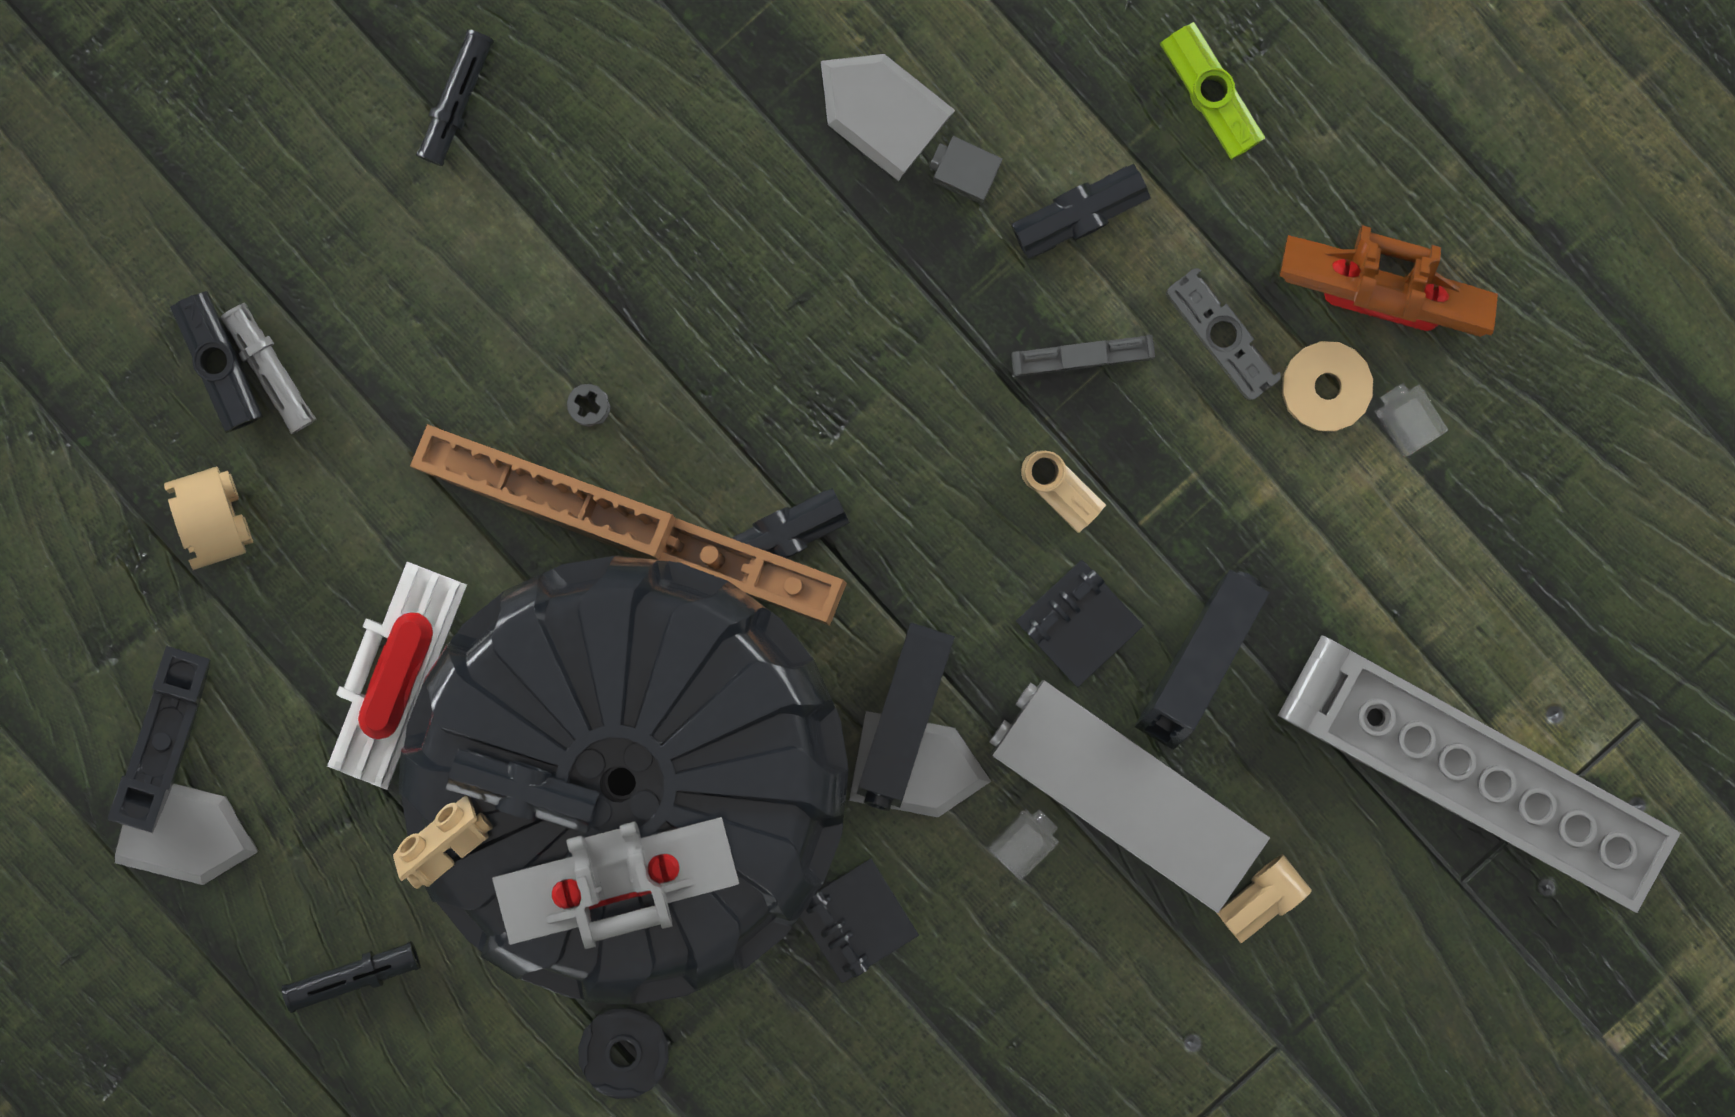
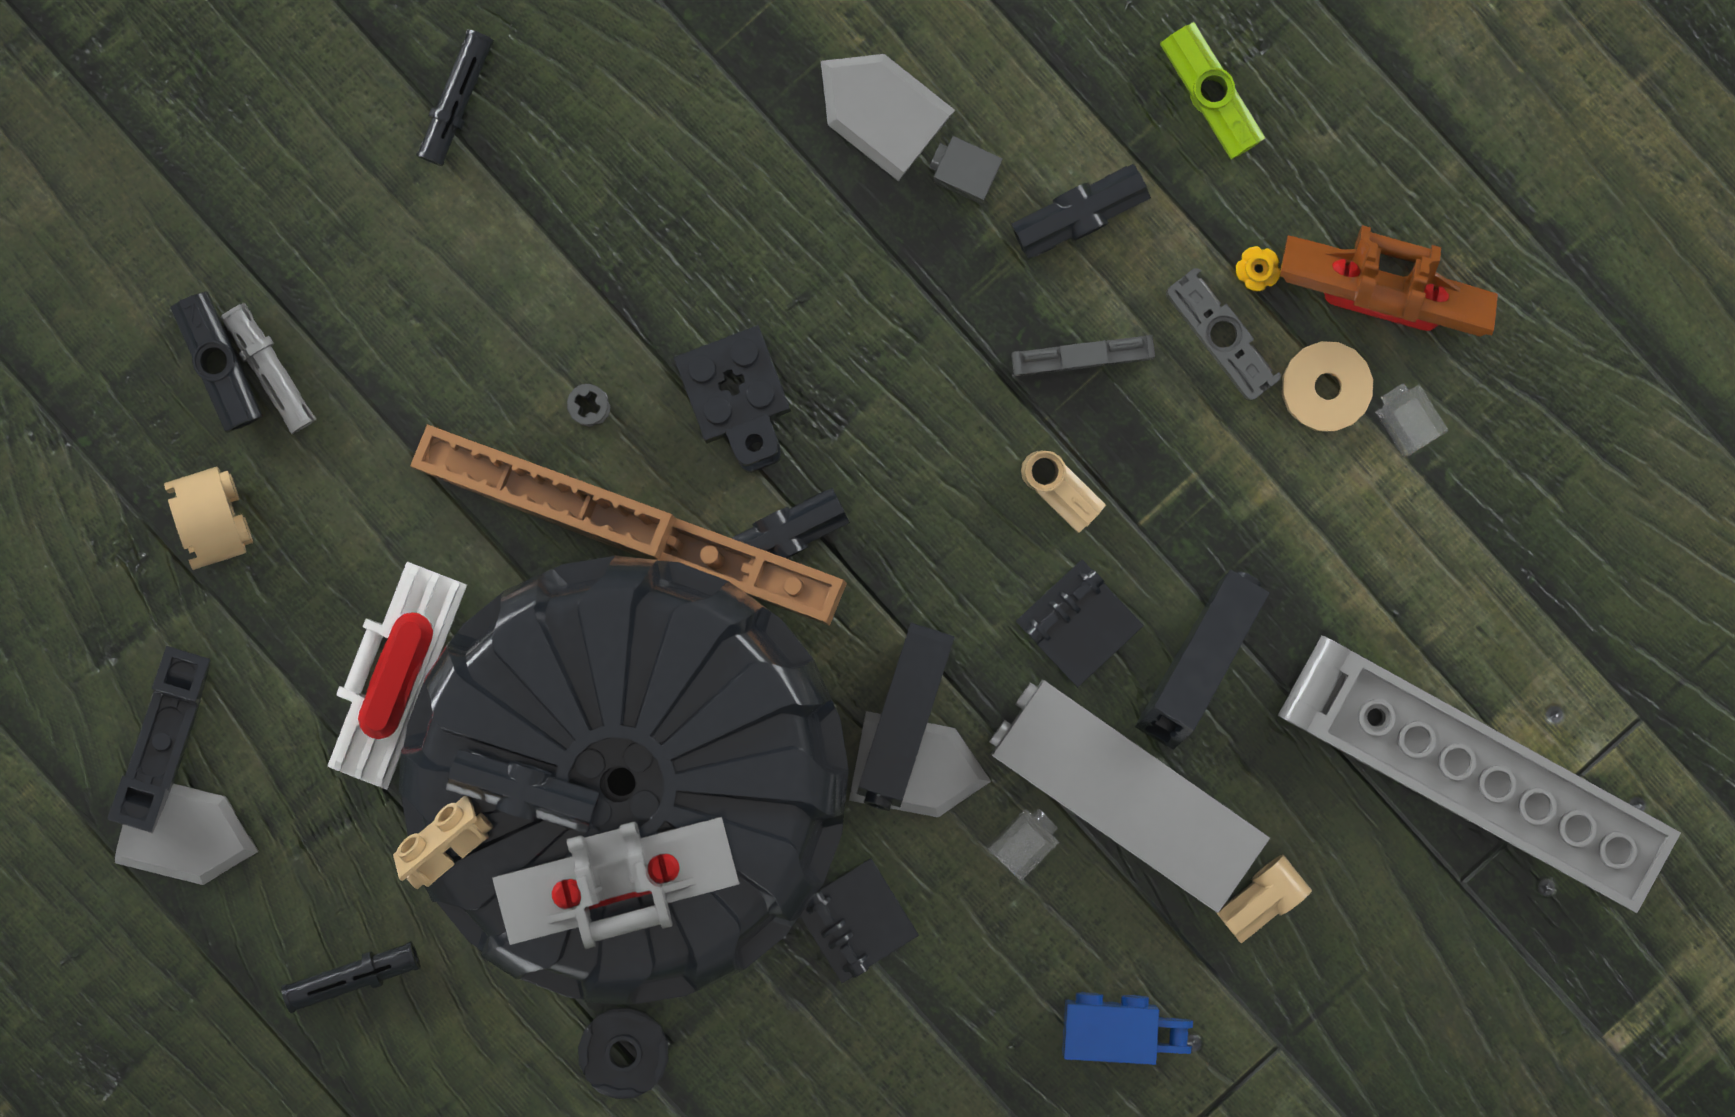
(740, 417): none -> black plate
(1119, 1030): none -> blue brick
(1252, 279): none -> yellow plate

